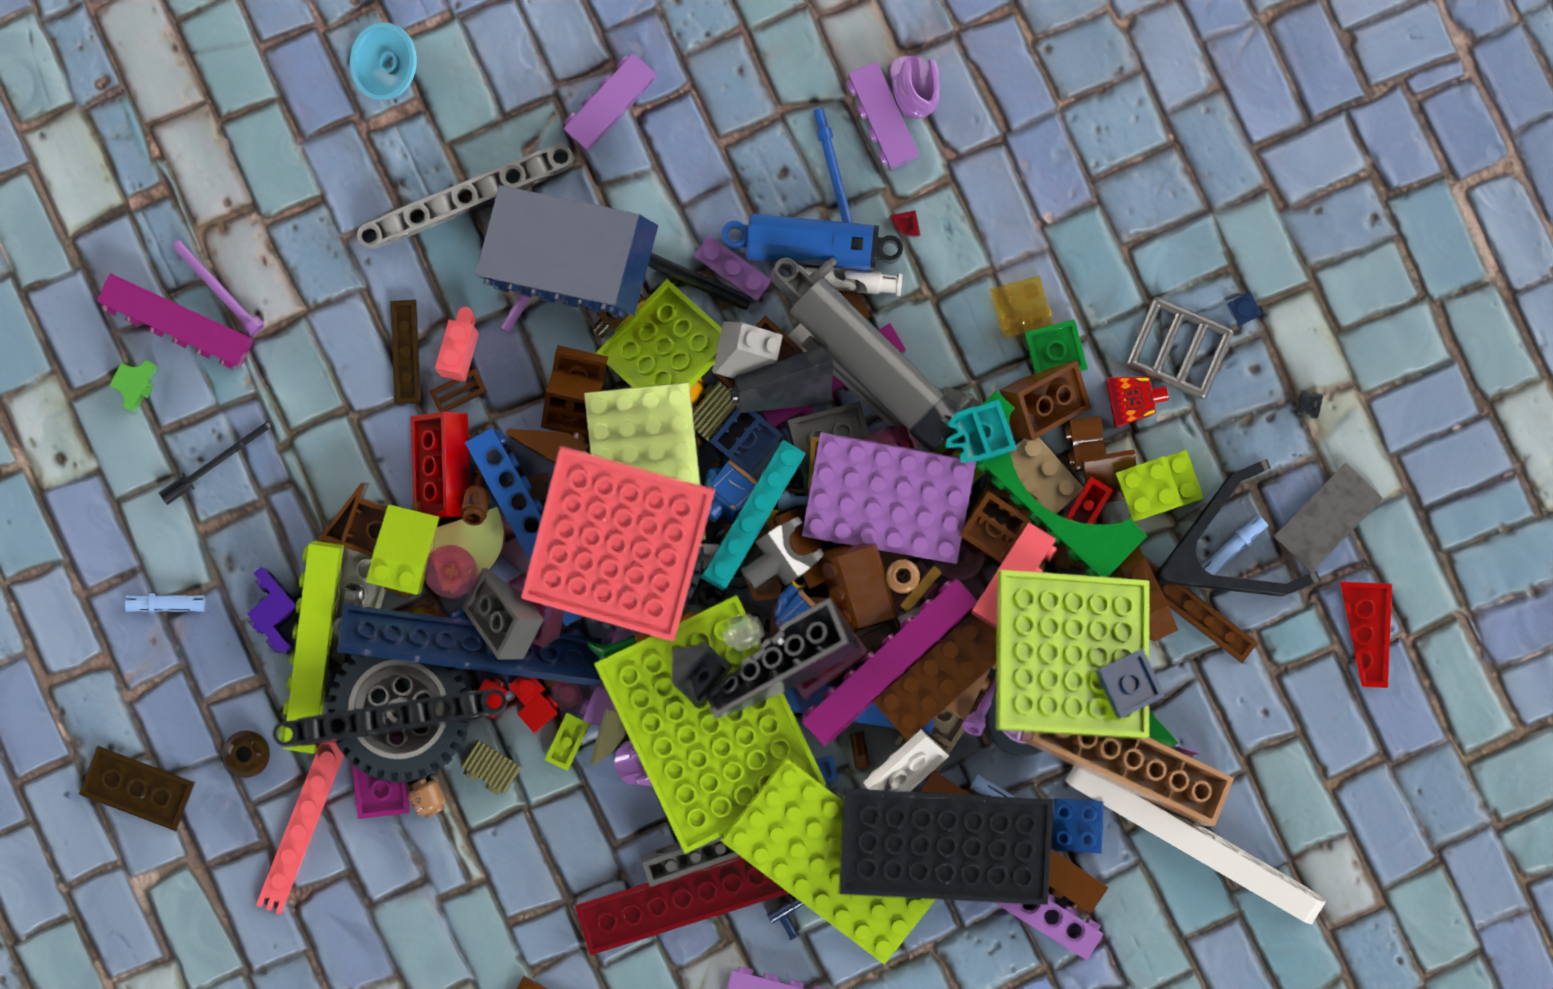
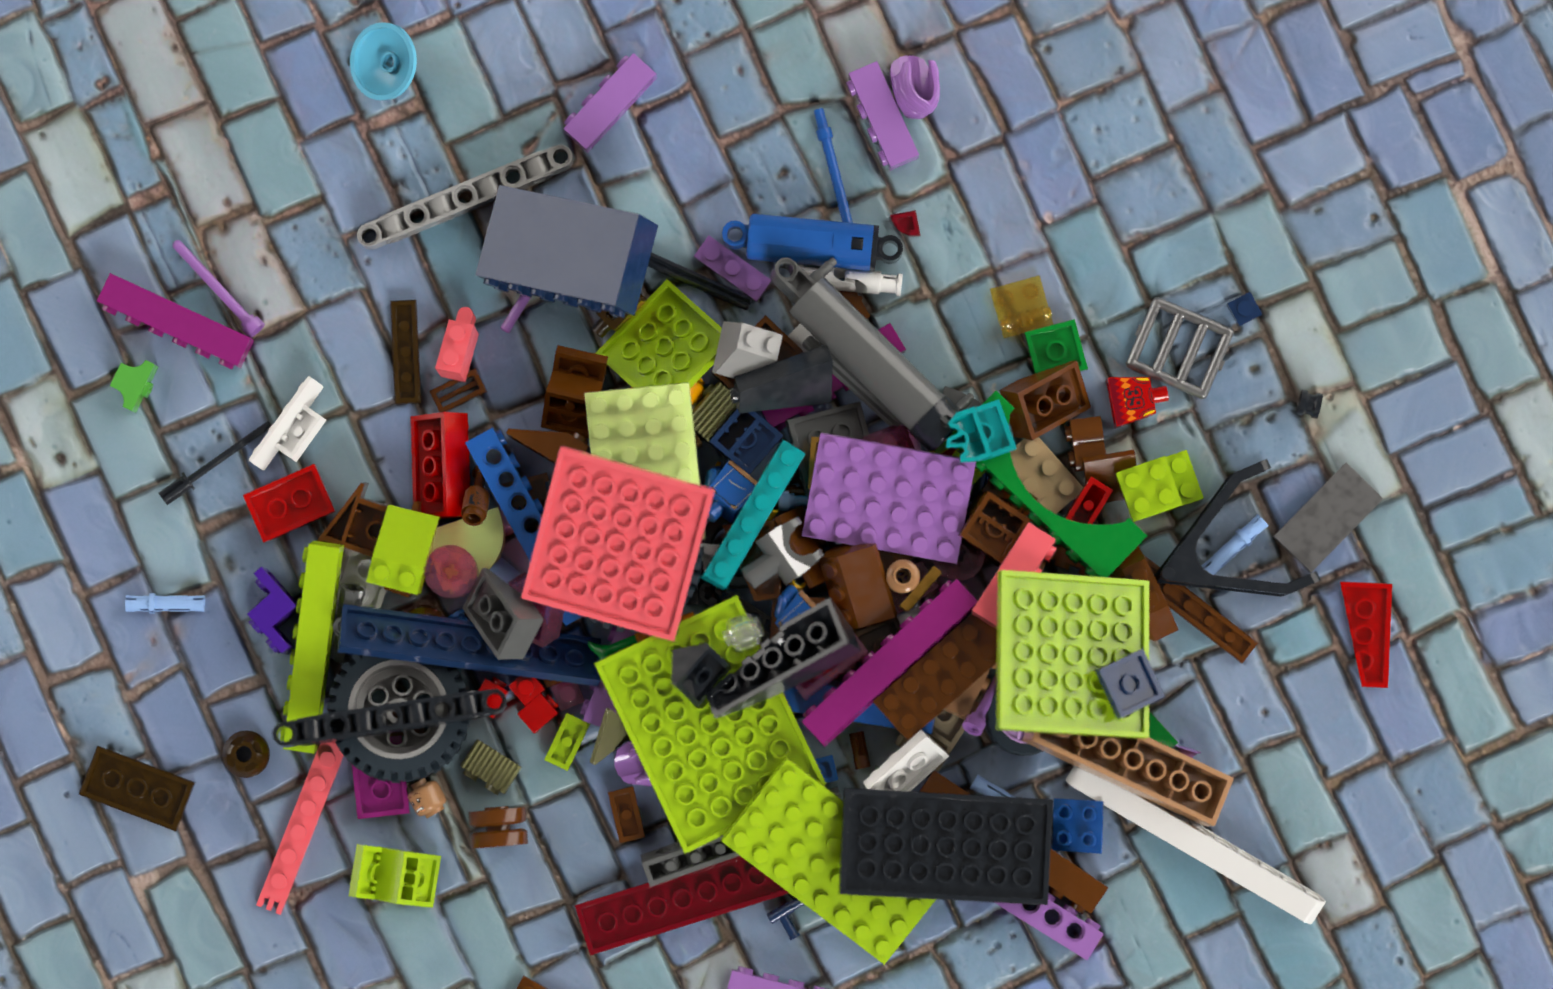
(289, 503): none -> red plate
(293, 428): none -> white bracket
(394, 875): none -> lime bracket
(498, 827): none -> reddish brown wheel
(626, 814): none -> reddish brown plate

